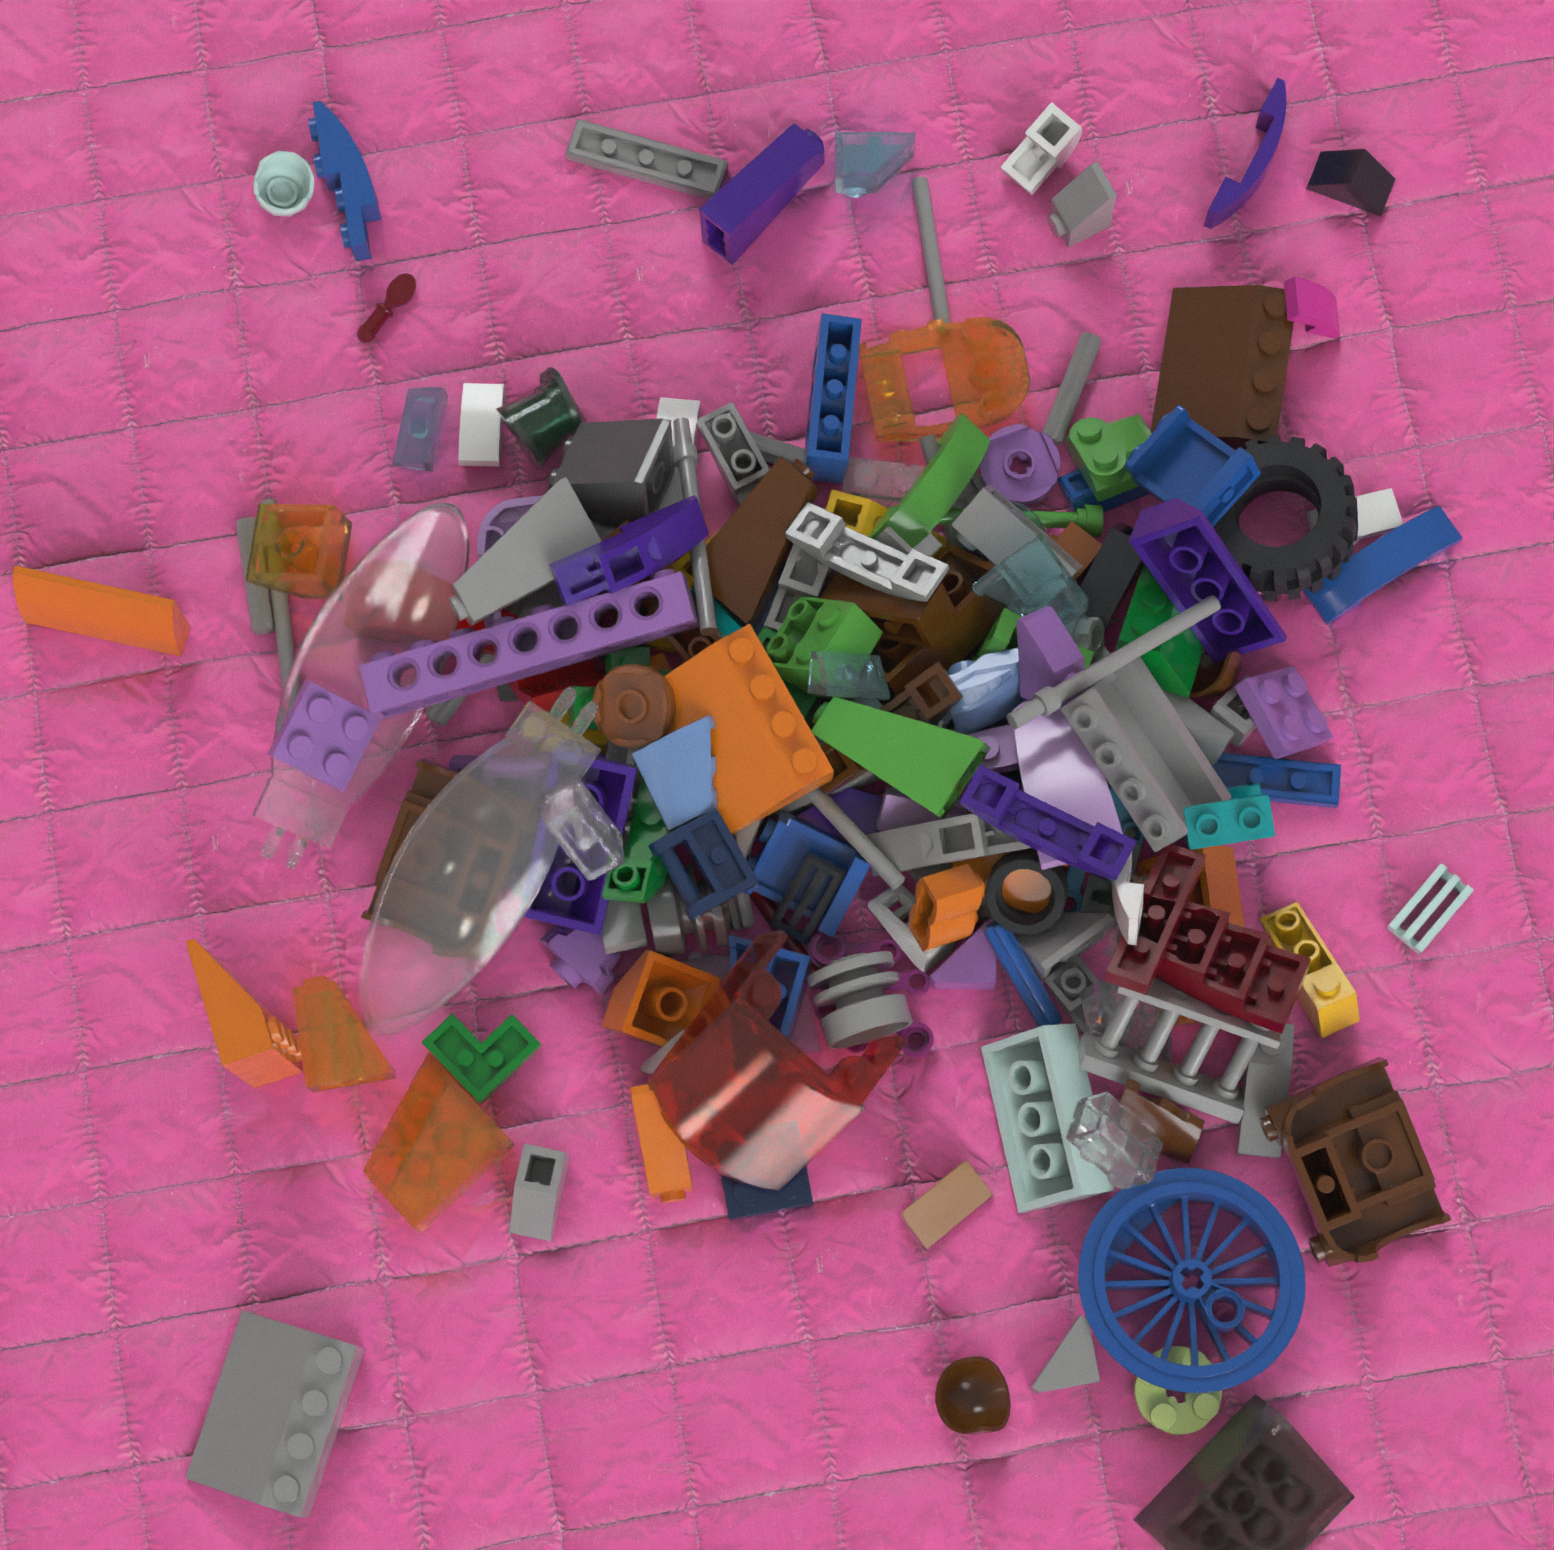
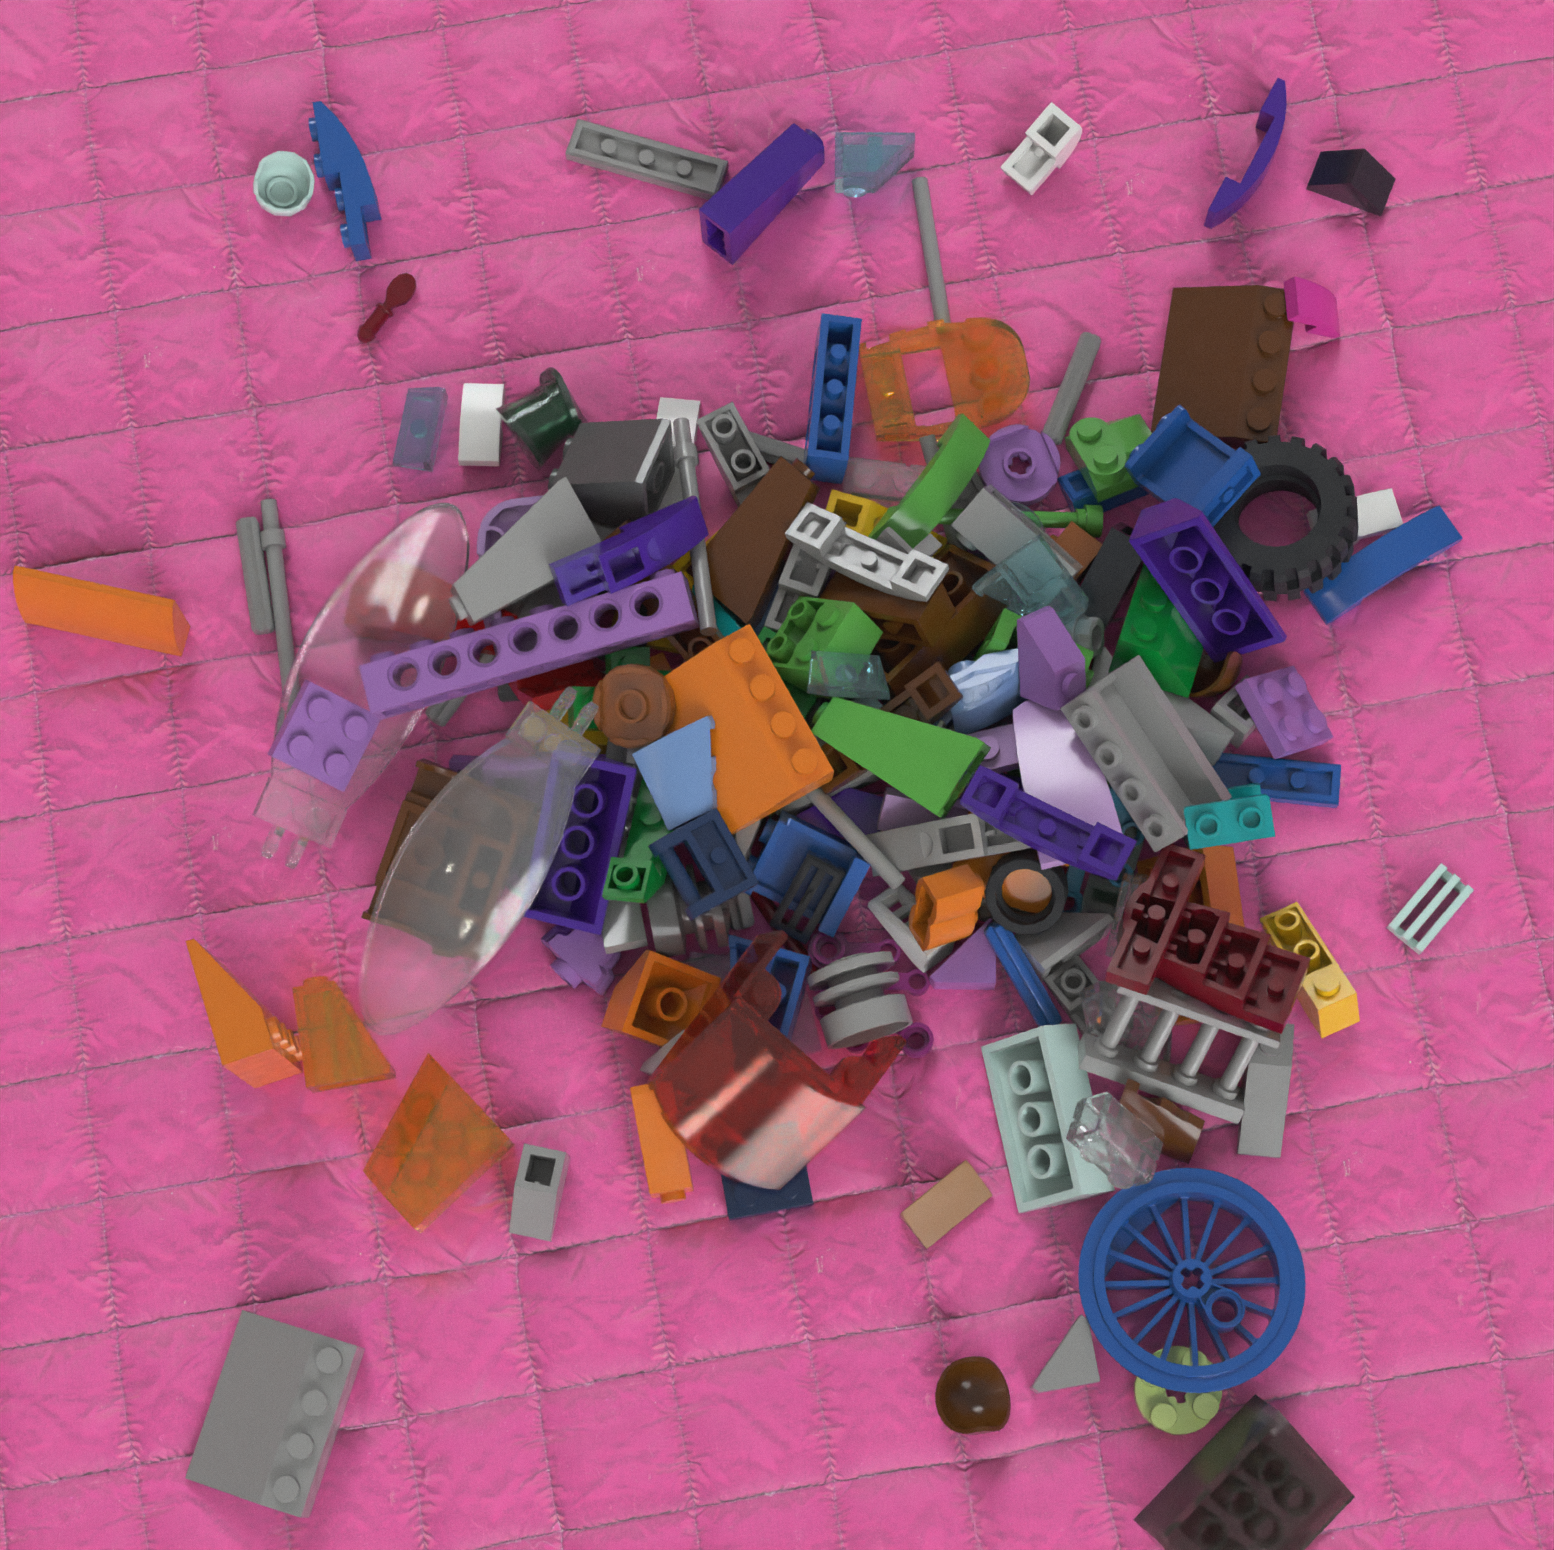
(299, 549): clear yellow slope -> none
(484, 1065): green plate -> none
(582, 828): clear brick -> none
(1050, 699): light grey bar -> none
(1083, 206): light grey slope -> none
(1128, 903): white slope -> none
(1355, 1163): reddish brown piece -> none

